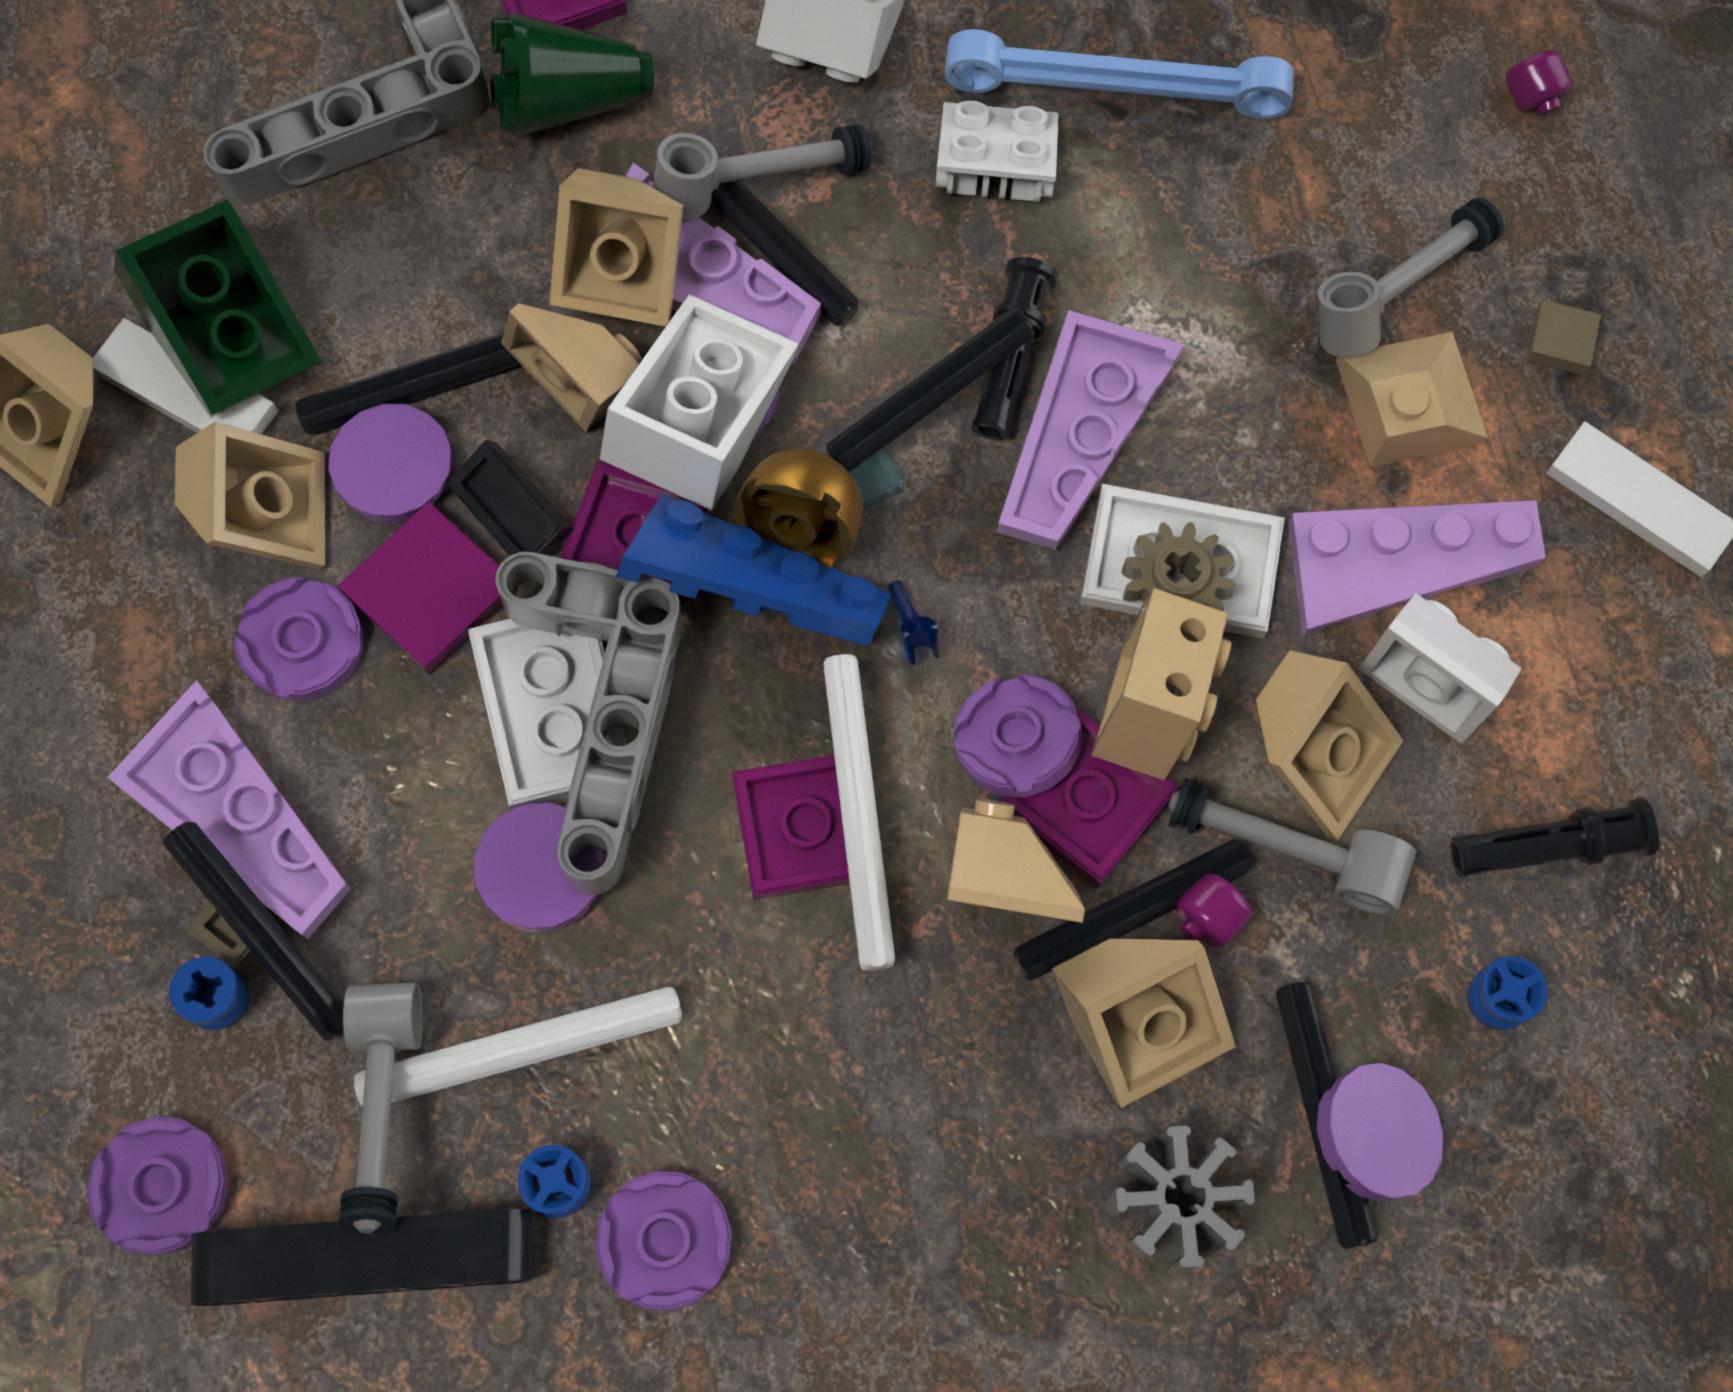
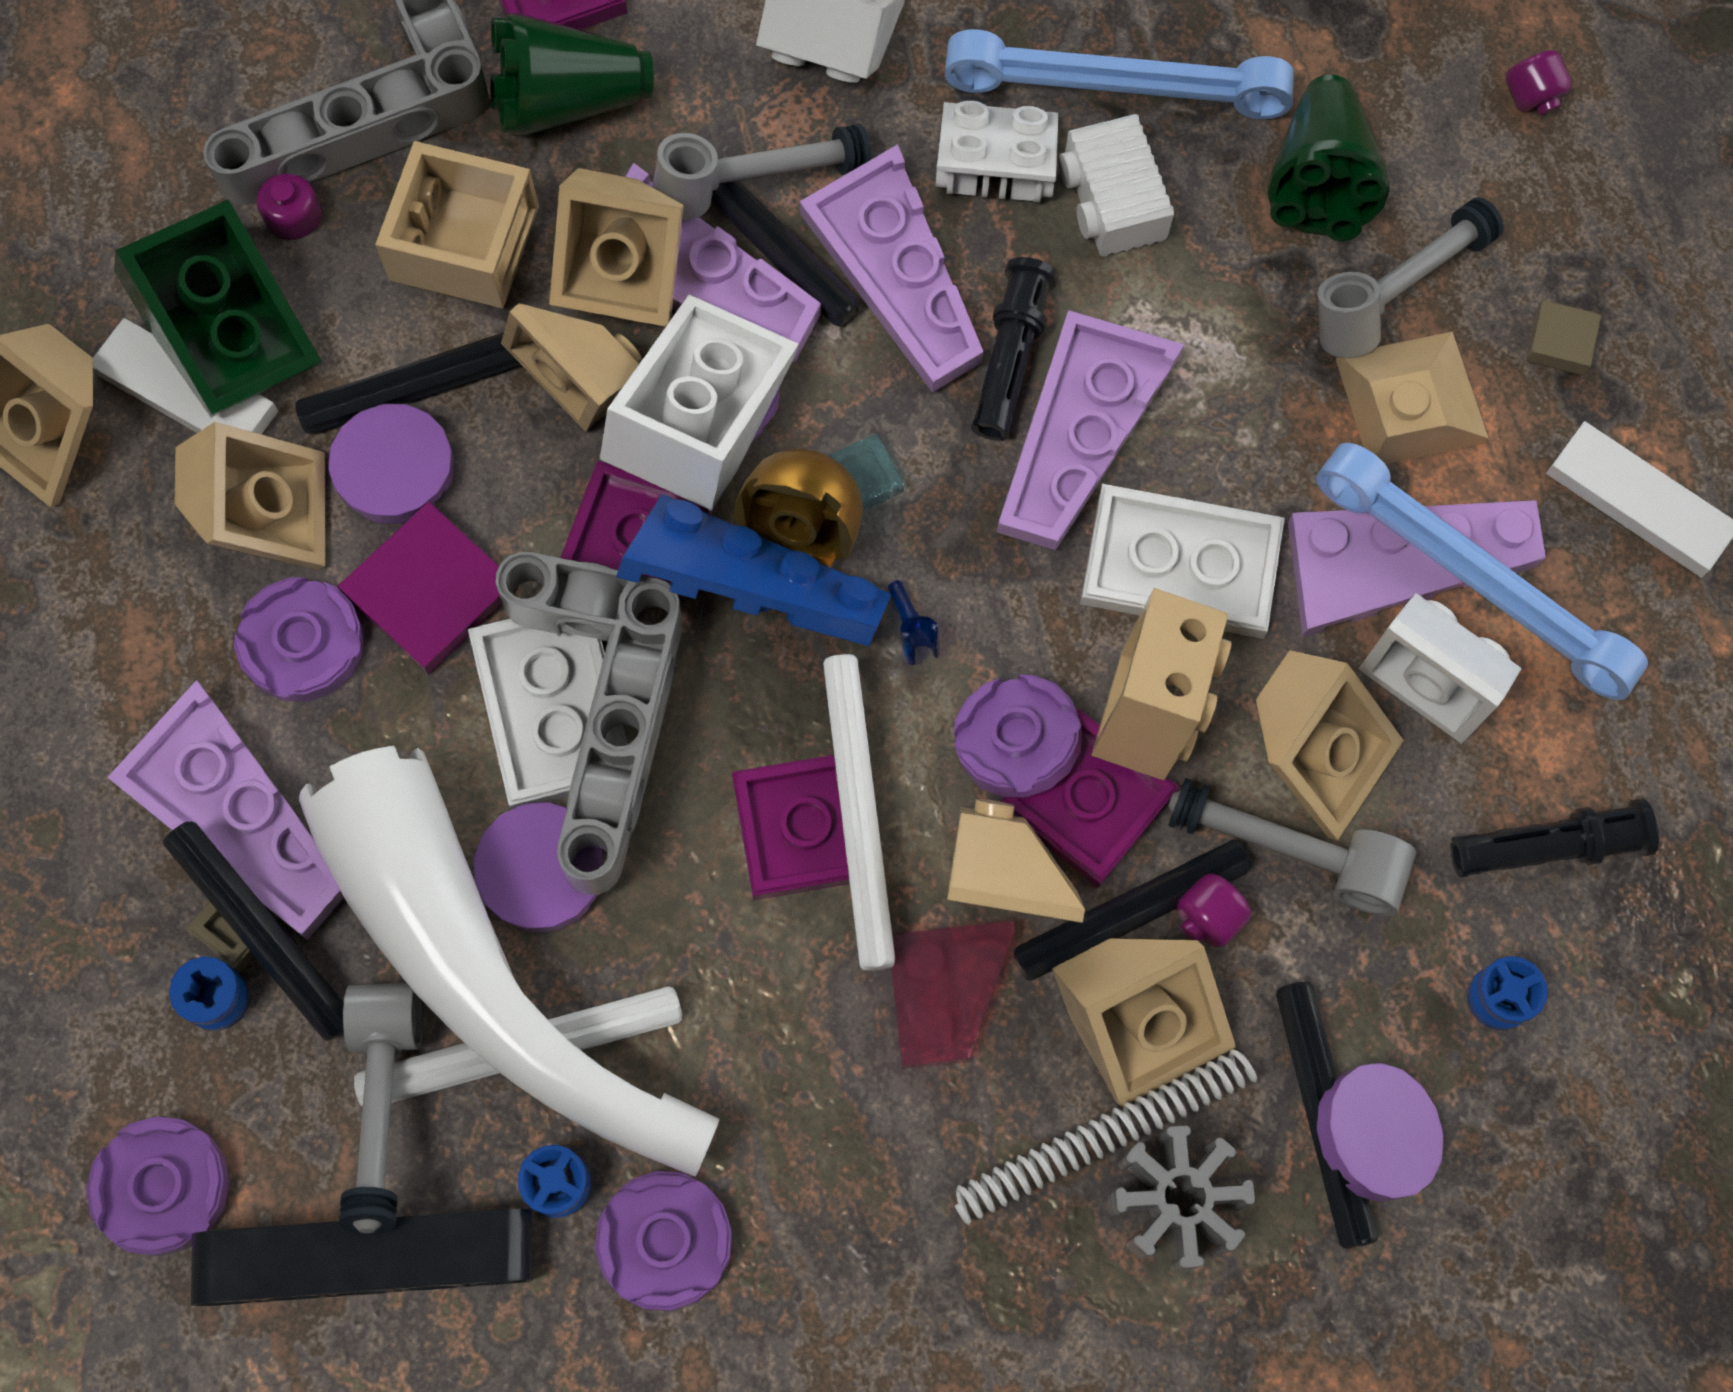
(289, 206): none -> magenta piece
(416, 897): none -> white brick
(458, 224): none -> tan piece
(508, 502): black tile -> none
(885, 248): none -> lavender wing
(931, 389): black axle -> none
(944, 989): none -> clear pink wing
(1066, 1146): none -> white piece
(1116, 185): none -> white brick
(1178, 556): dark tan gear -> none
(1329, 165): none -> dark green cone
(1599, 659): none -> light blue piece

